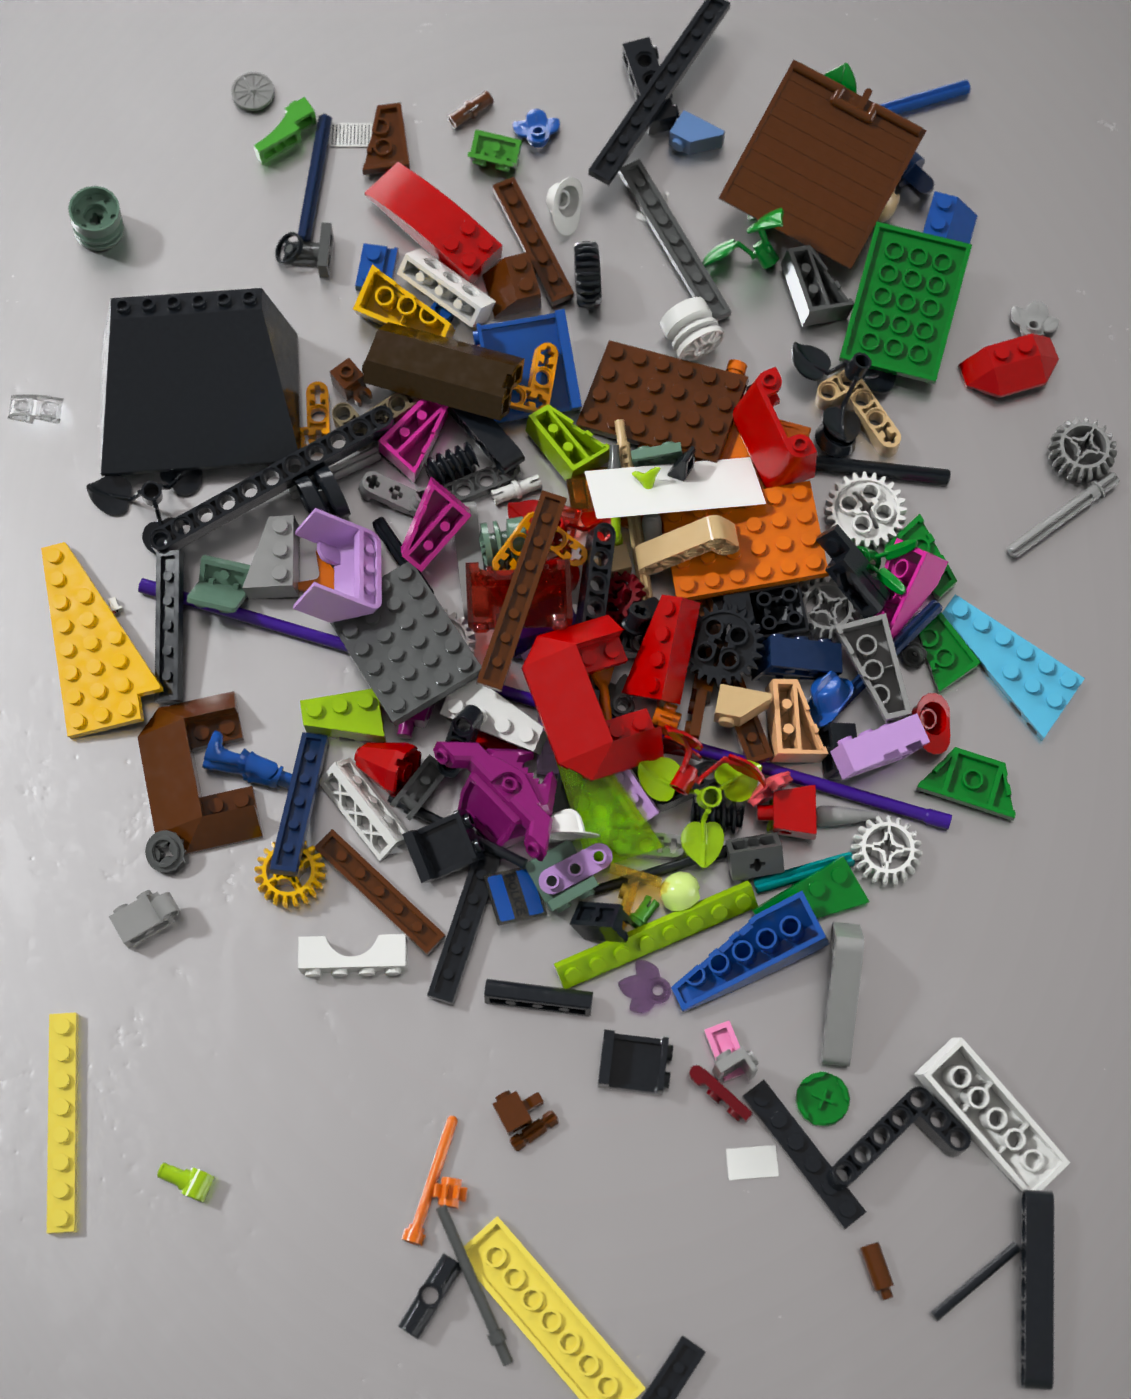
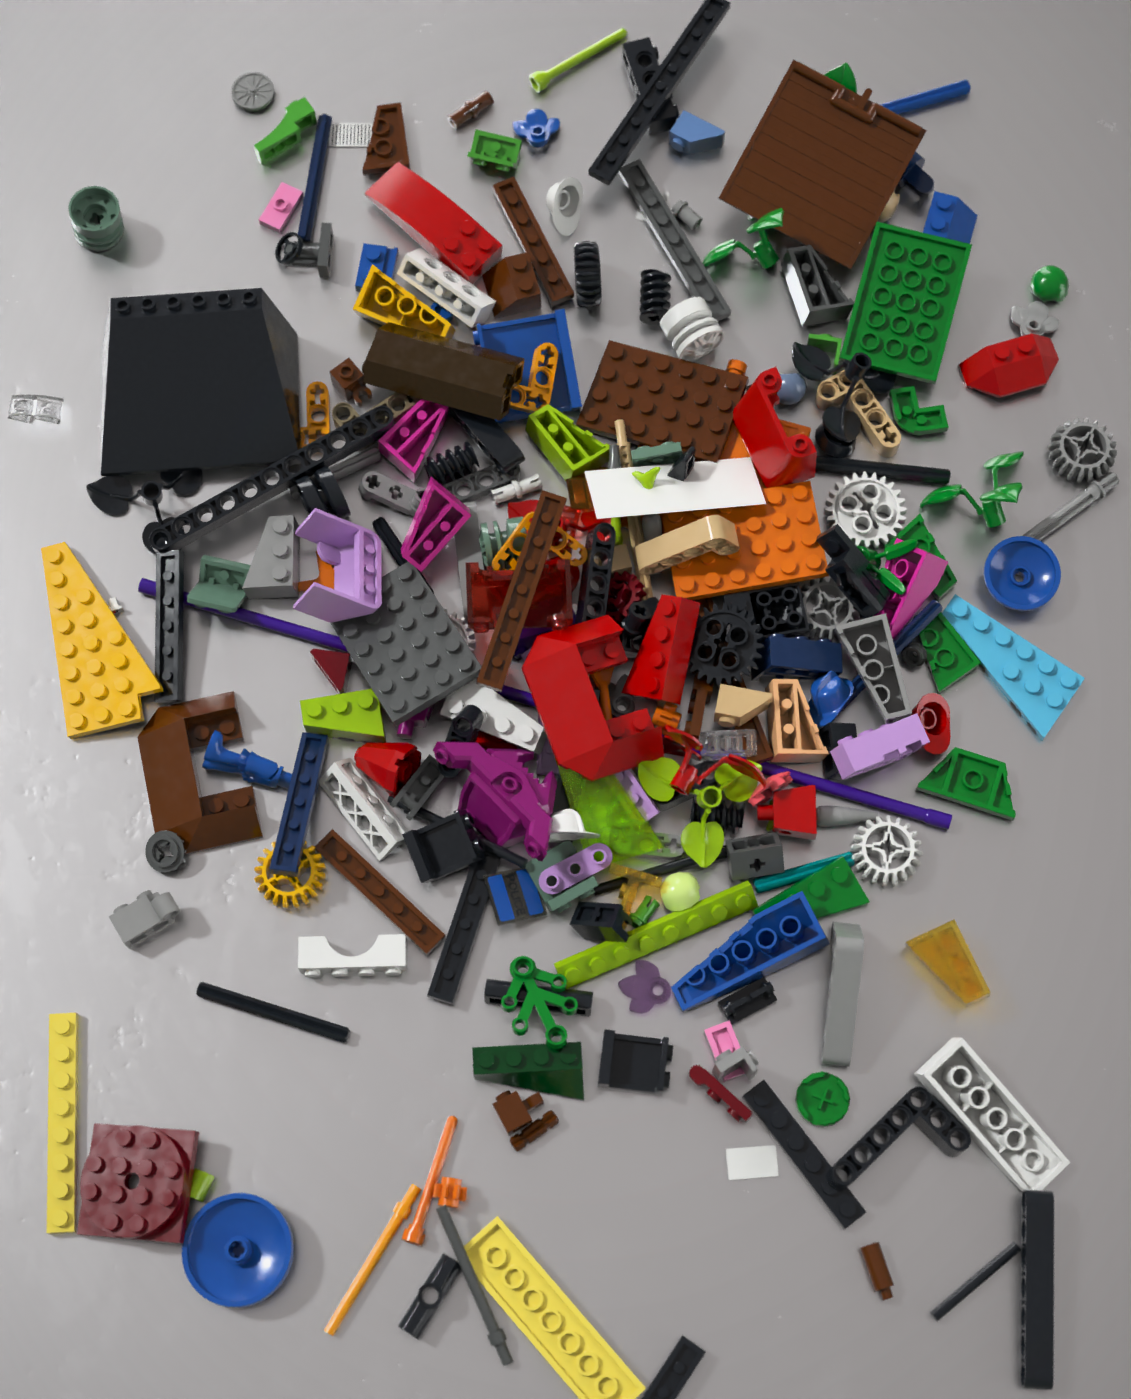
(160, 1201): none -> dark red piece
(237, 1250): none -> blue dish
(273, 1012): none -> black axle
(281, 207): none -> bright pink plate
(334, 666): none -> dark red slope
(401, 1211): none -> light orange bar
(532, 1067): none -> dark green wedge
(537, 998): none -> green plant
(540, 80): none -> lime piece
(654, 296): none -> black piece
(686, 214): none -> light grey pin
(707, 738): none -> clear slope
(748, 1000): none -> black hinge
(792, 388): none -> sand blue piece
(827, 344): none -> bright green bracket
(915, 419): none -> green plate
(951, 962): none -> clear yellow wedge
(991, 504): none -> green plant
(1028, 559): none -> blue dish
(1050, 284): none -> green hair

